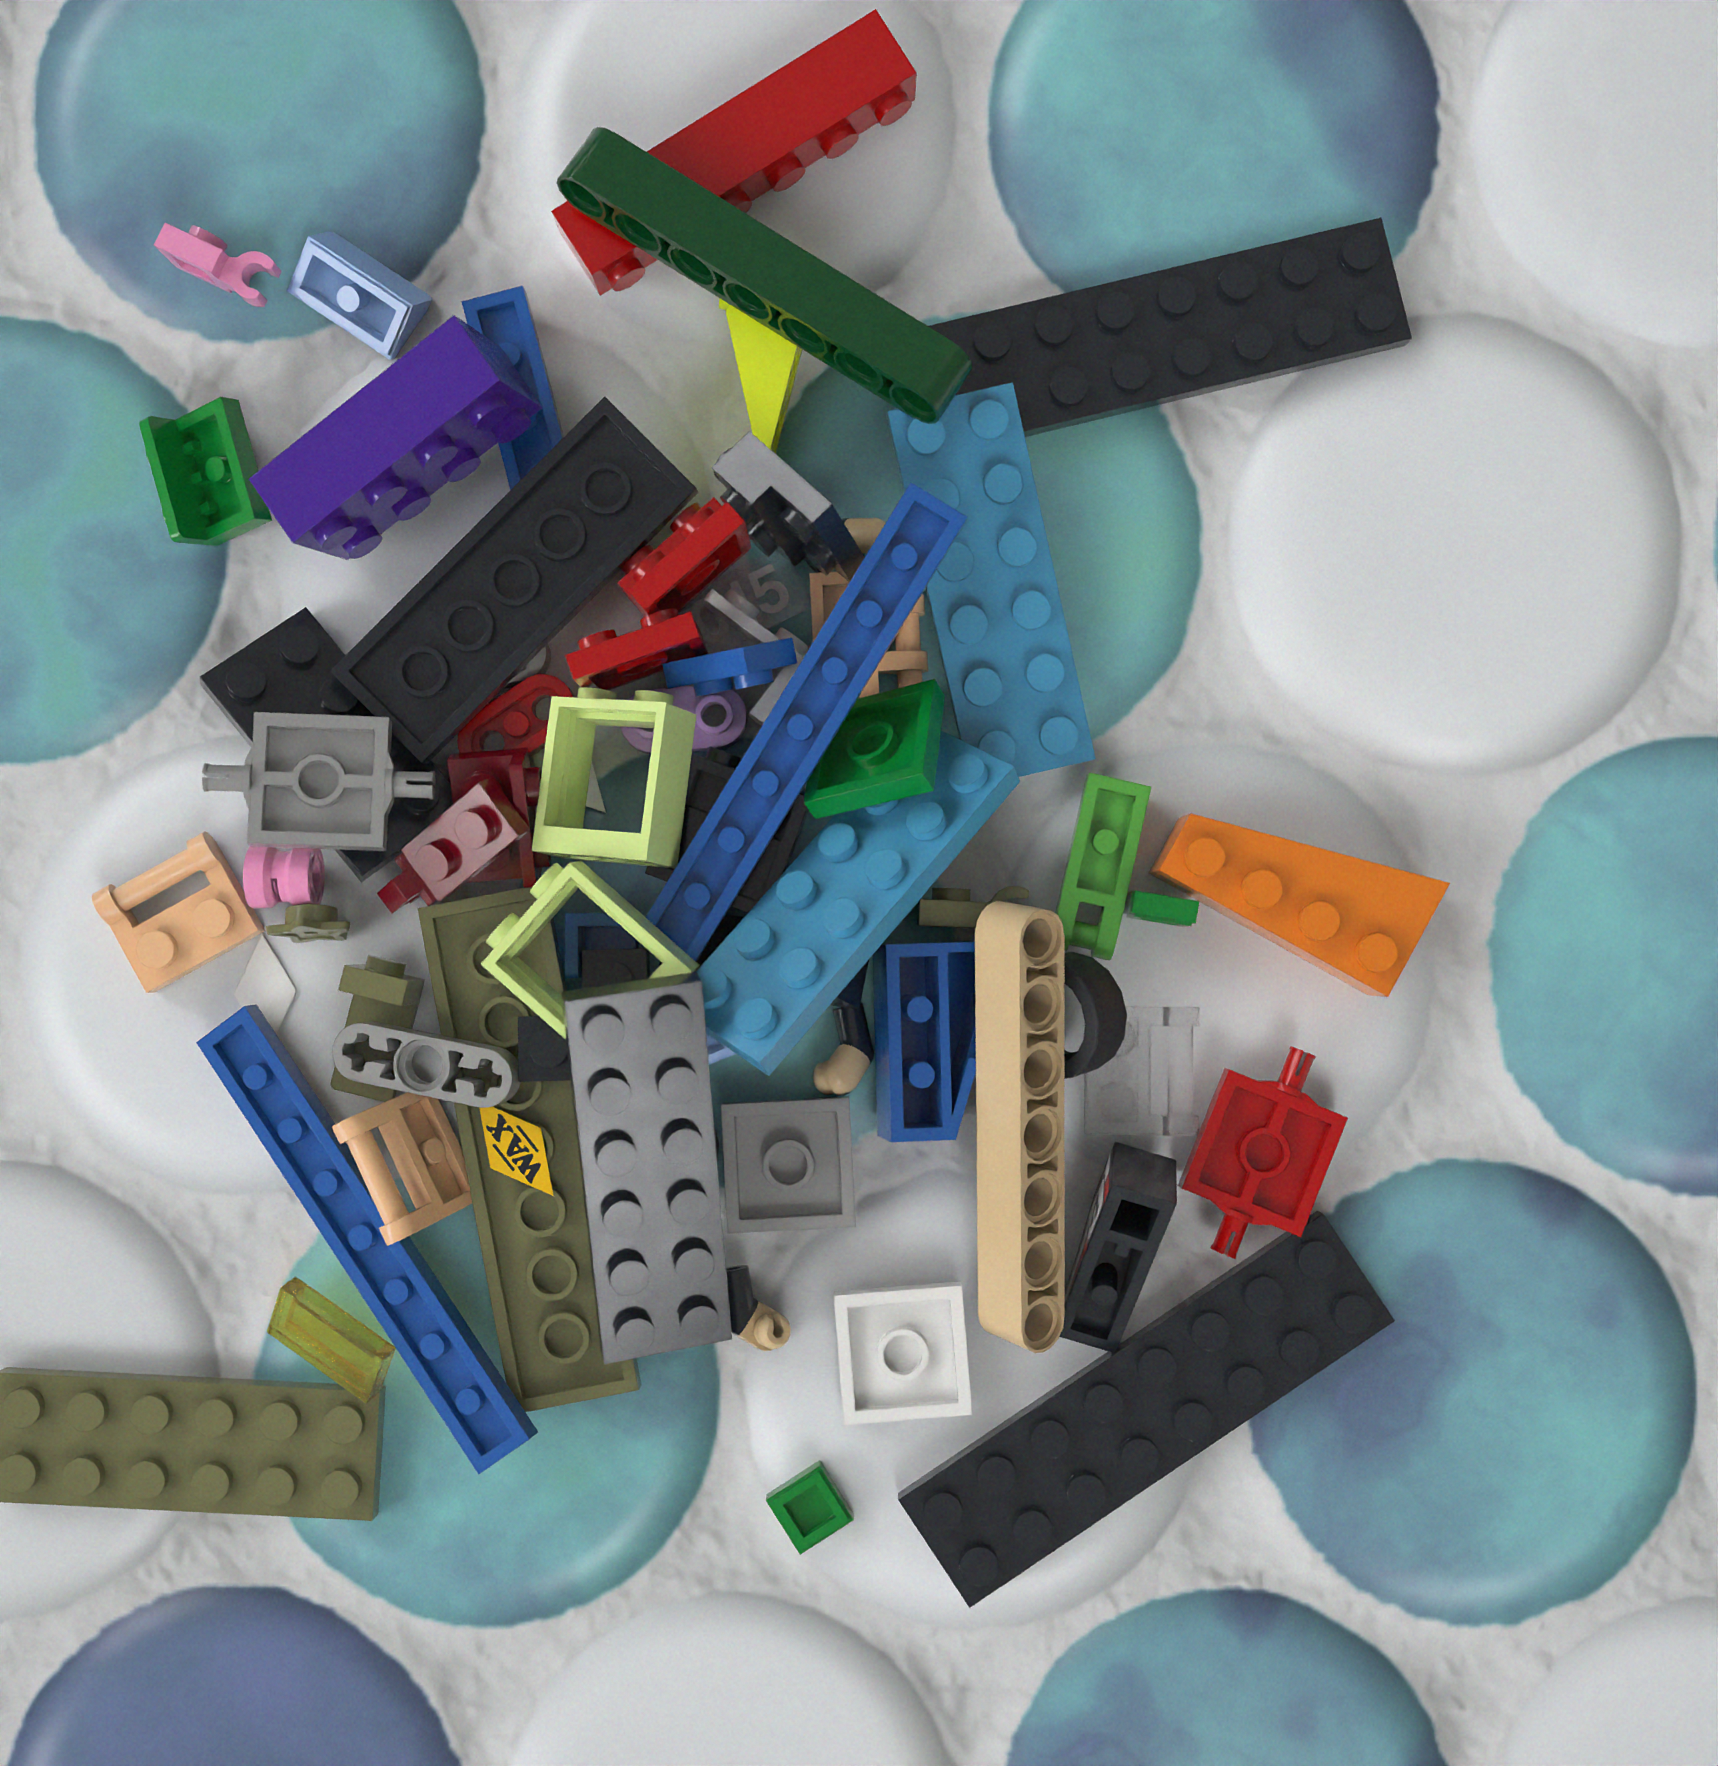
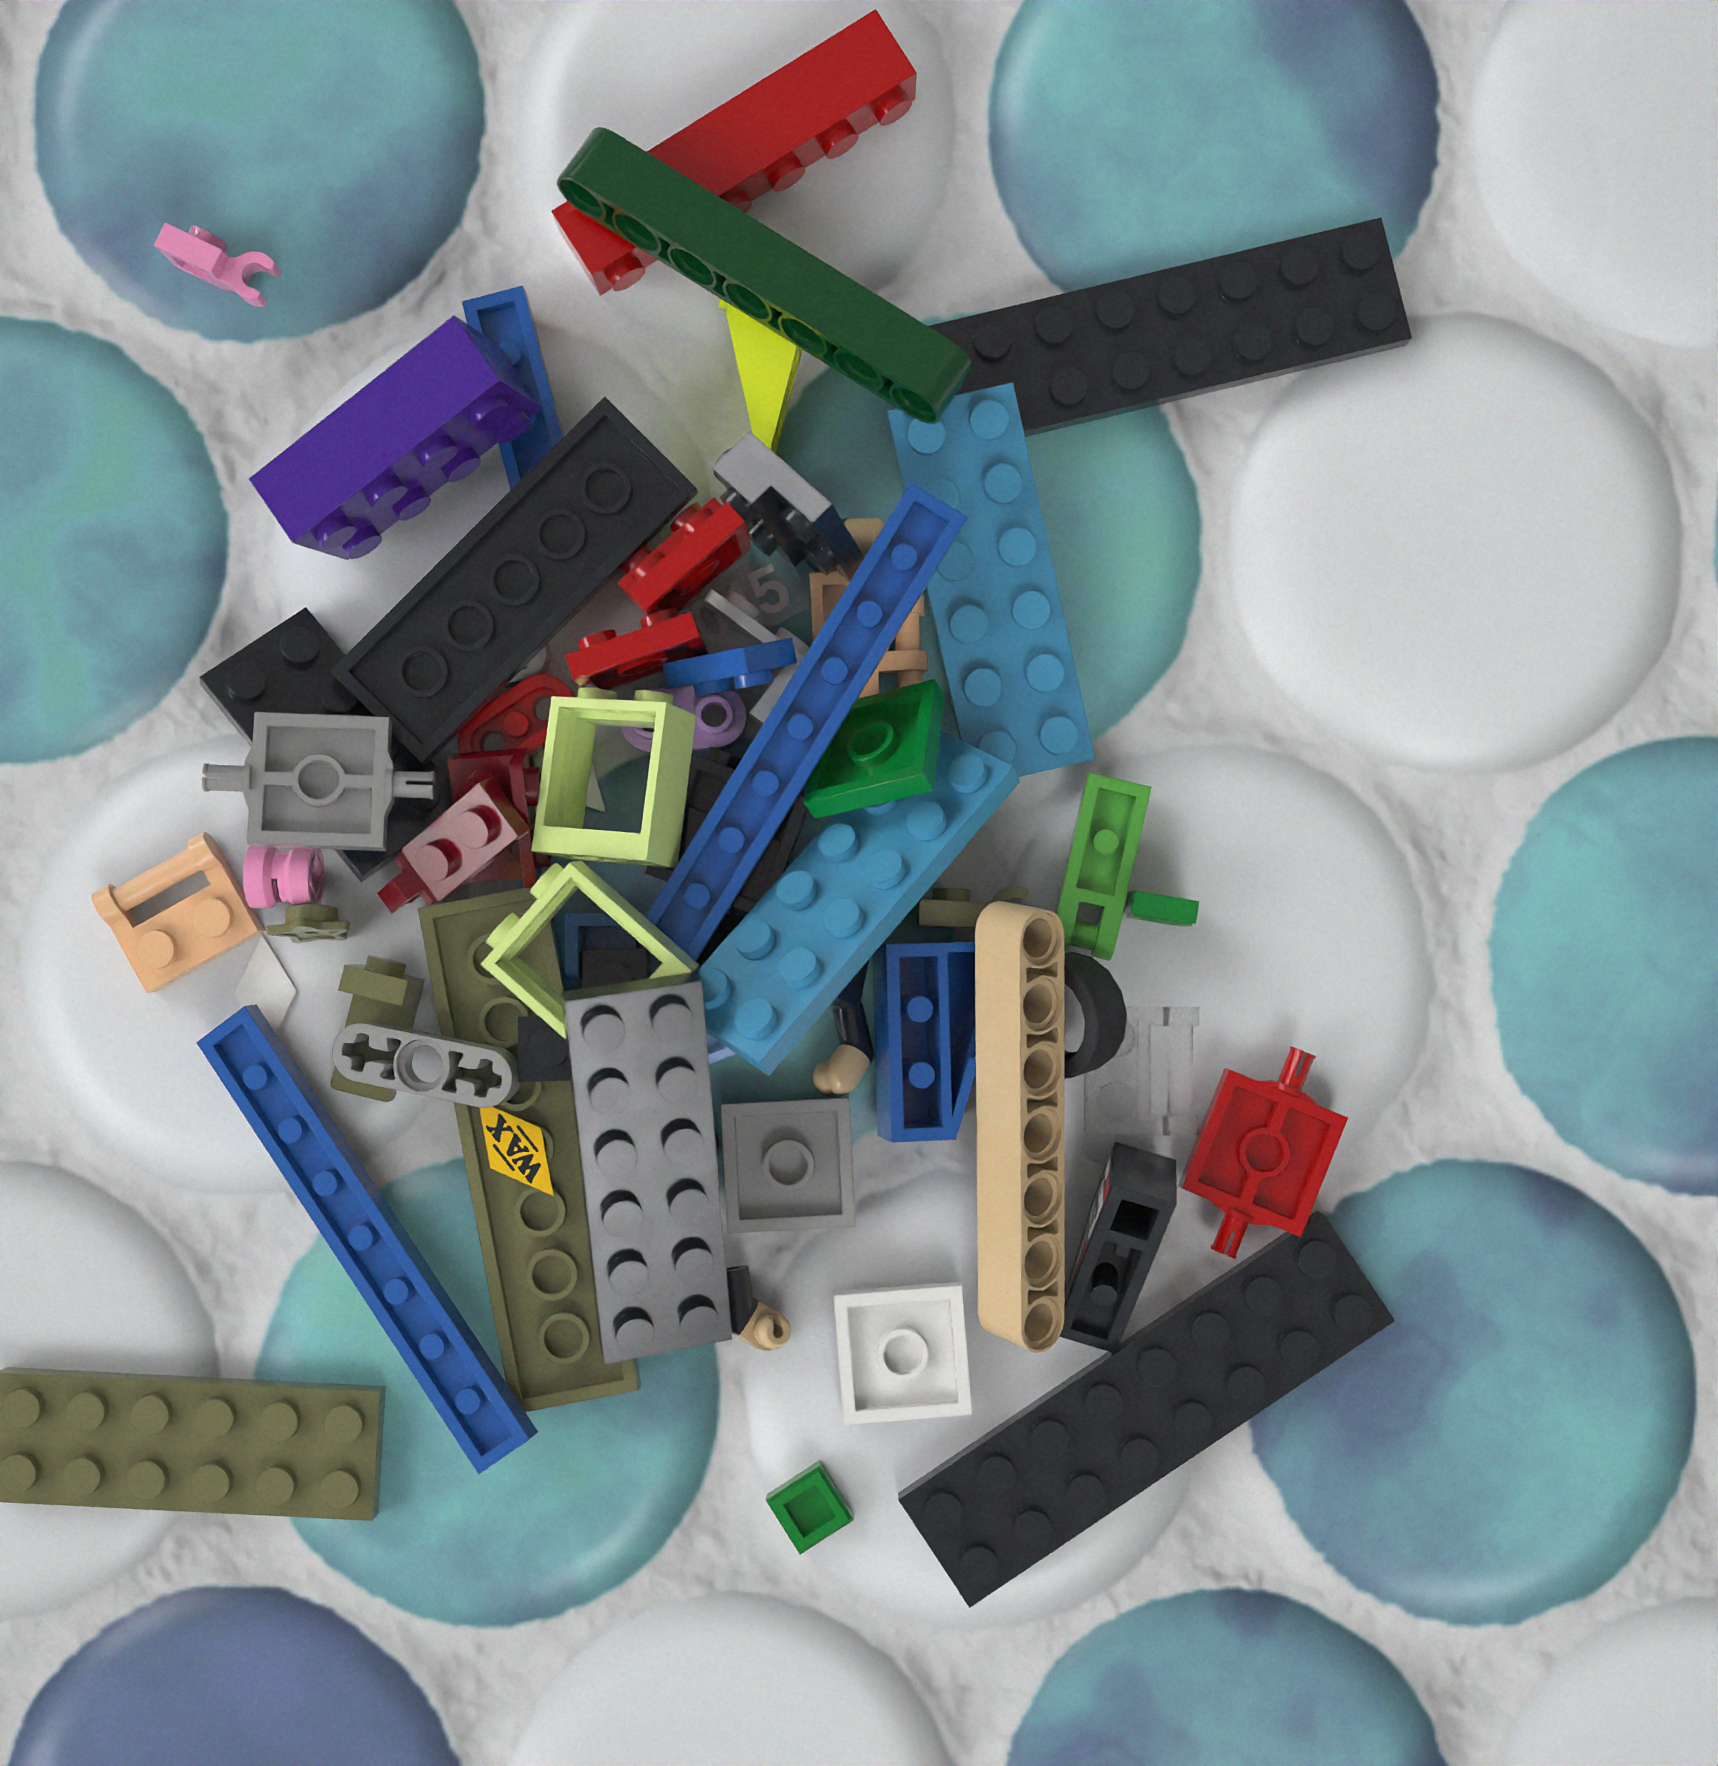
(204, 473): green bracket -> none
(330, 1339): clear yellow tile -> none
(358, 293): light blue slope -> none
(424, 1156): light nougat plate -> none
(1312, 901): orange wedge -> none

